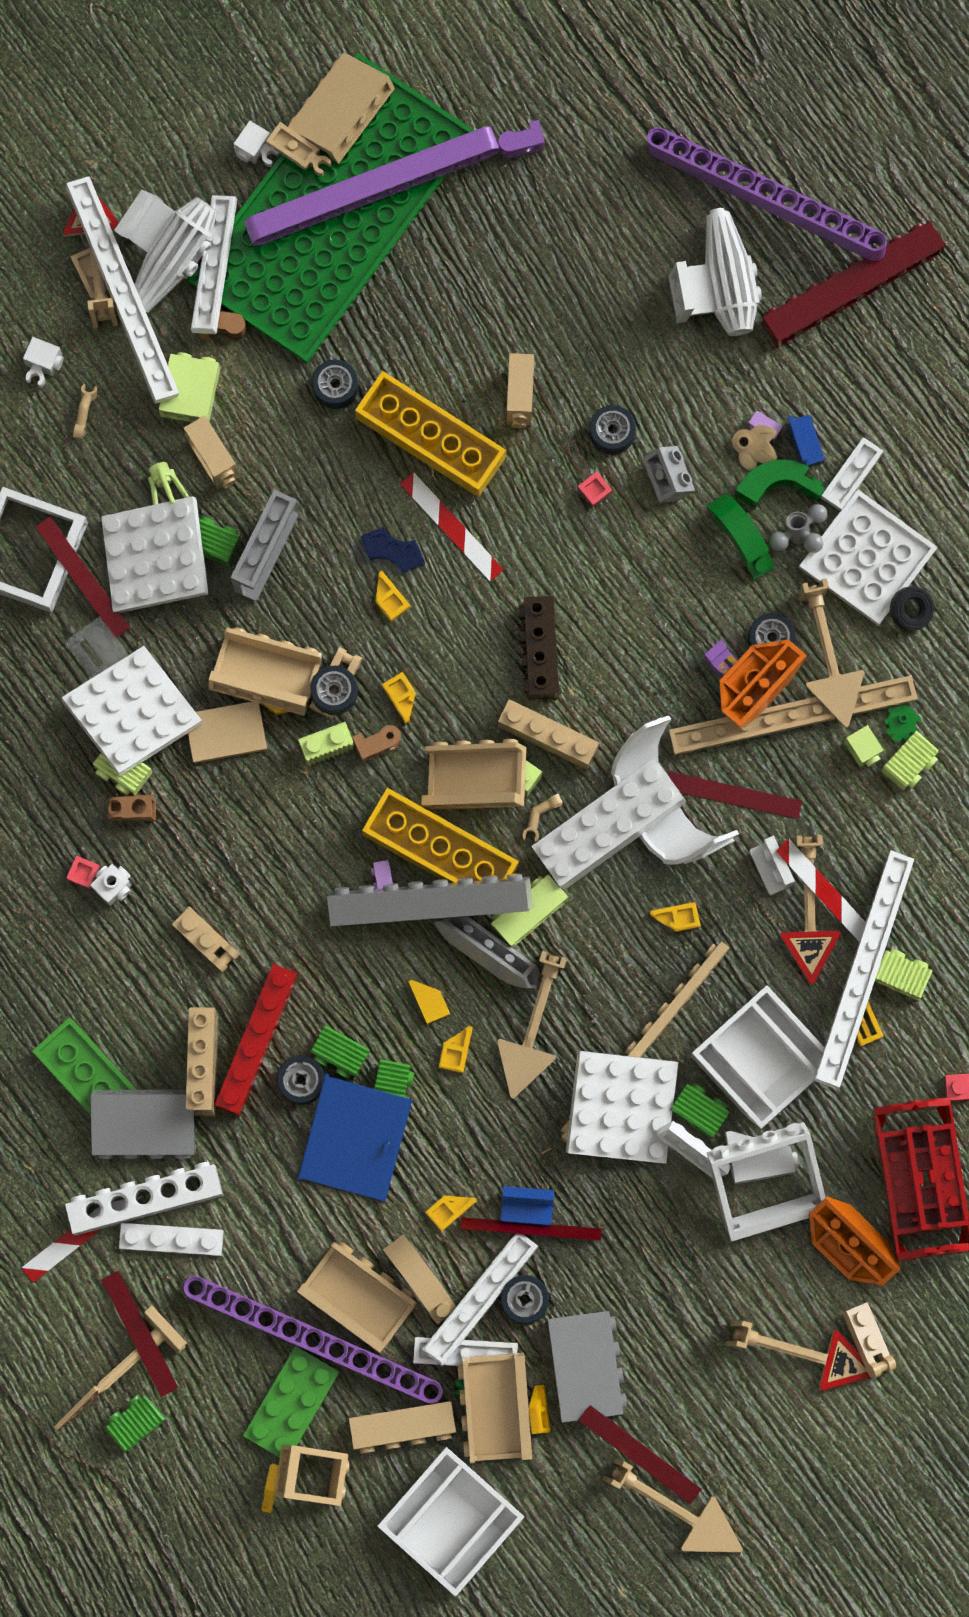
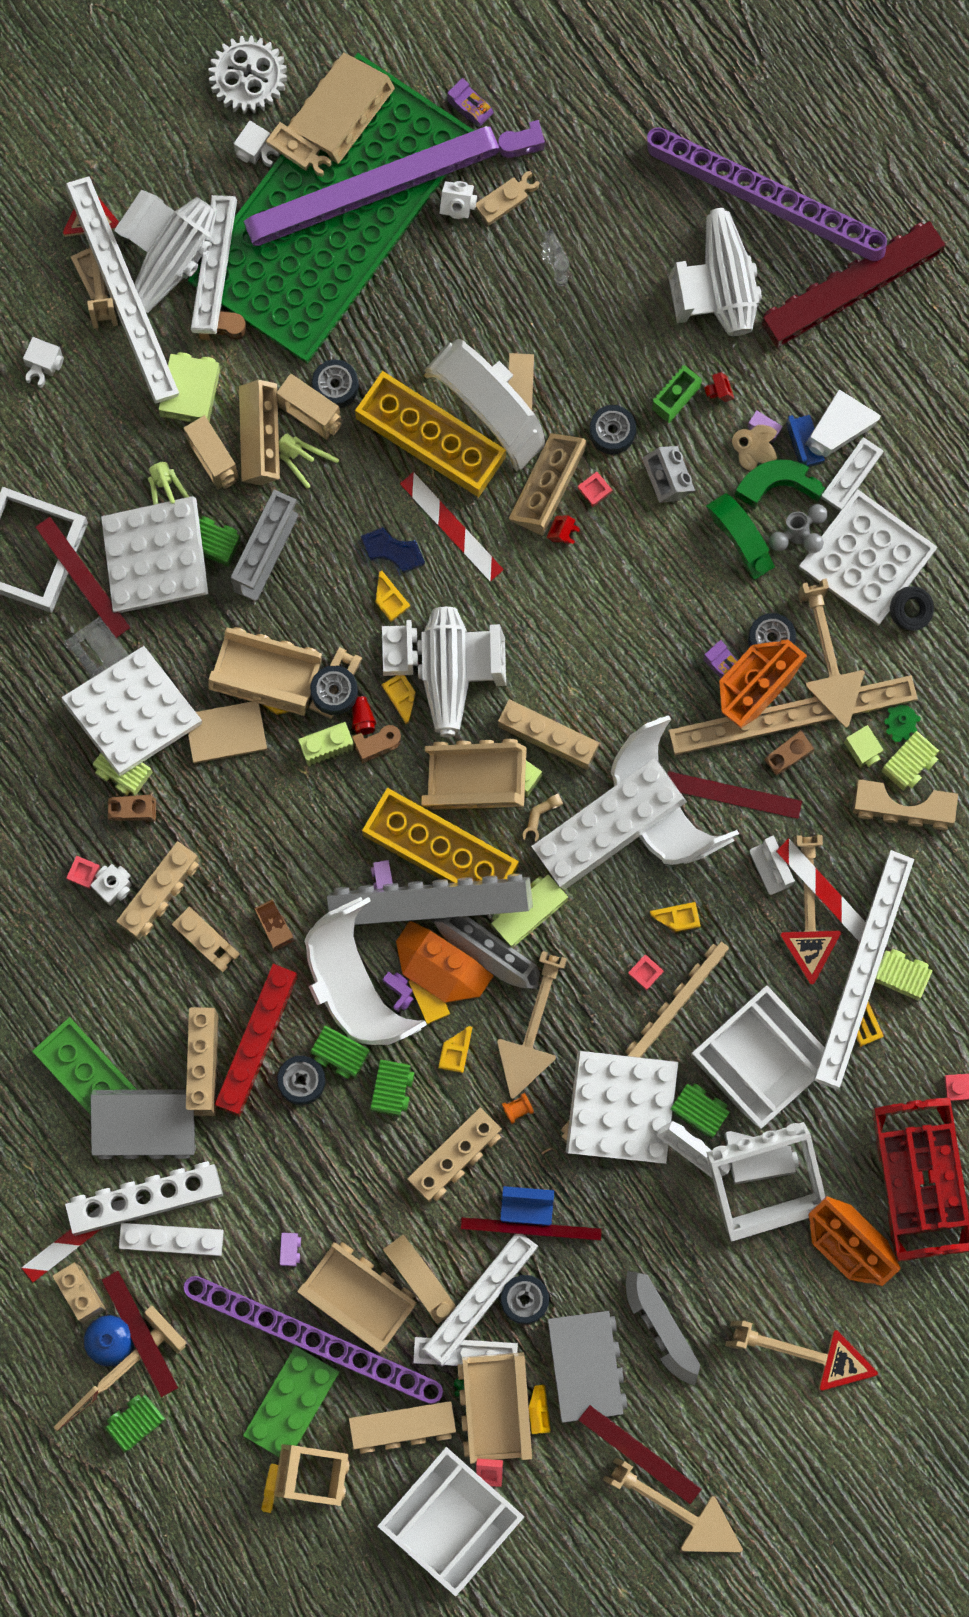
(79, 1293): none -> tan window
(87, 397): tan arm -> none
(108, 1341): none -> blue cylinder
(158, 890): none -> tan brick
(239, 93): none -> white gear
(259, 432): none -> tan brick
(274, 925): none -> leg
(289, 1247): none -> lavender piece
(292, 447): none -> yellowish green plant
(309, 407): none -> tan window
(345, 985): none -> white piece
(352, 1138): blue piece -> none
(362, 717): none -> red cone
(398, 650): none -> white bracket
(398, 985): none -> medium lavender bracket
(440, 965): none -> orange wedge
(448, 1209): yellow tile -> none
(453, 660): none -> white piece
(454, 1155): none -> tan brick
(457, 199): none -> white brick
(469, 103): none -> medium lavender leg
(490, 398): none -> white piece
(490, 1471): none -> coral plate
(505, 198): none -> tan plate
(517, 1108): none -> orange bush
(540, 647): dark brown brick -> none
(548, 482): none -> tan slope
(555, 255): none -> clear plate
(561, 529): none -> red tile
(644, 1297): none -> light grey brick
(645, 972): none -> coral plate
(676, 393): none -> bright green brick
(720, 388): none -> red tile
(789, 753): none -> medium nougat leg
(840, 424): none -> white slope
(869, 1340): tan plate -> none
(873, 800): none -> tan arch

